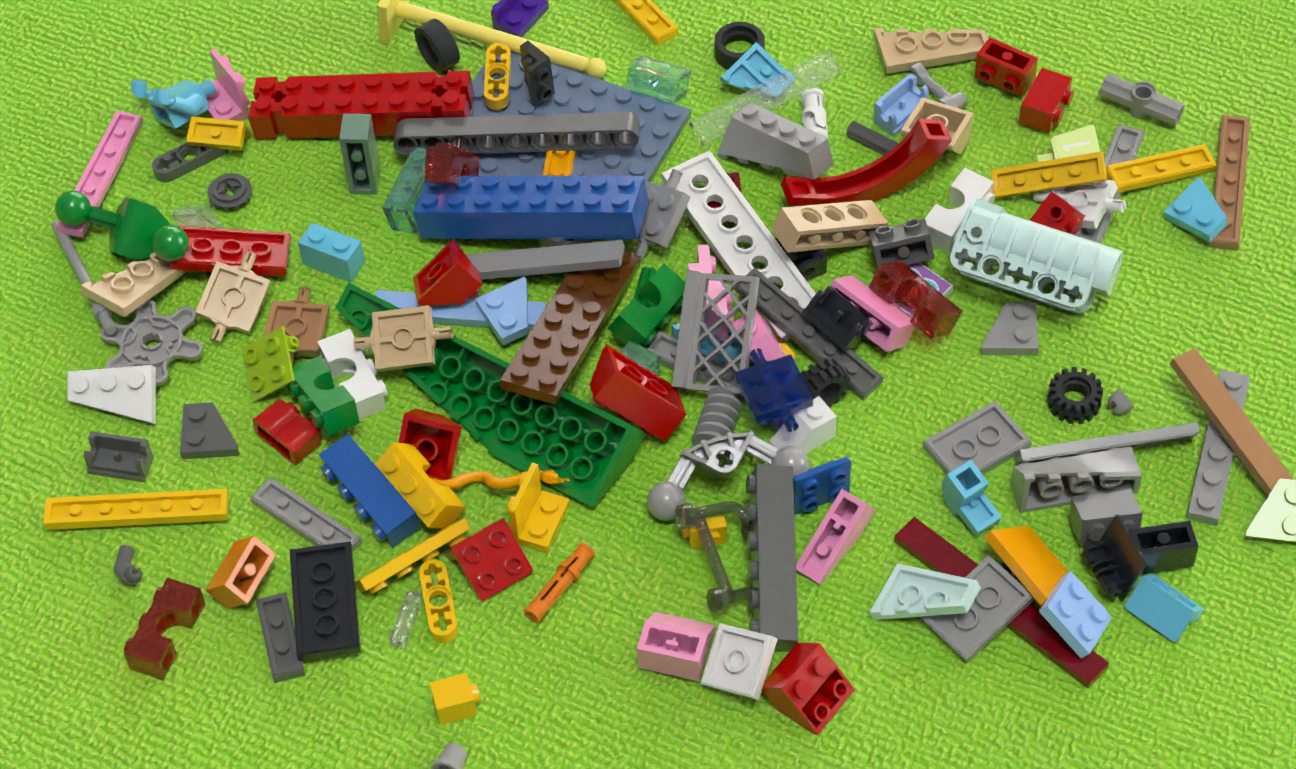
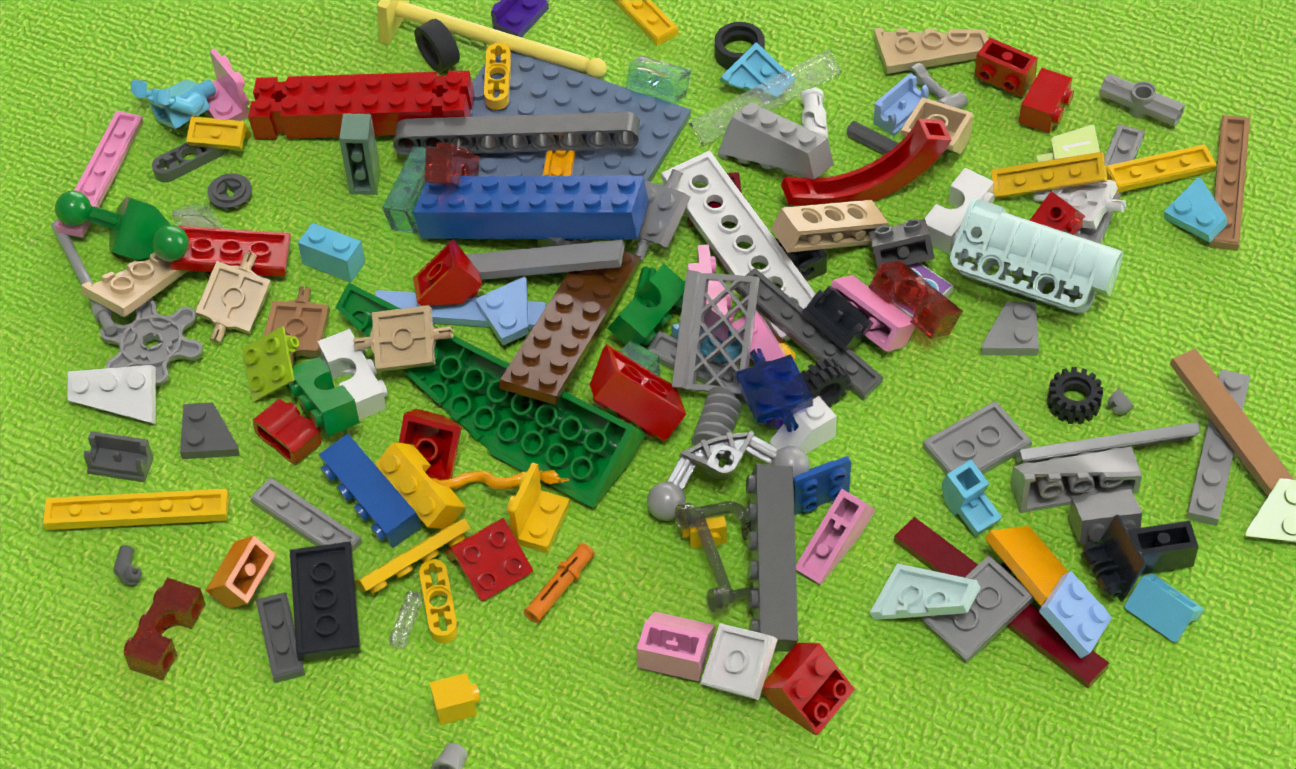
(537, 73): pearl dark grey bracket -> none

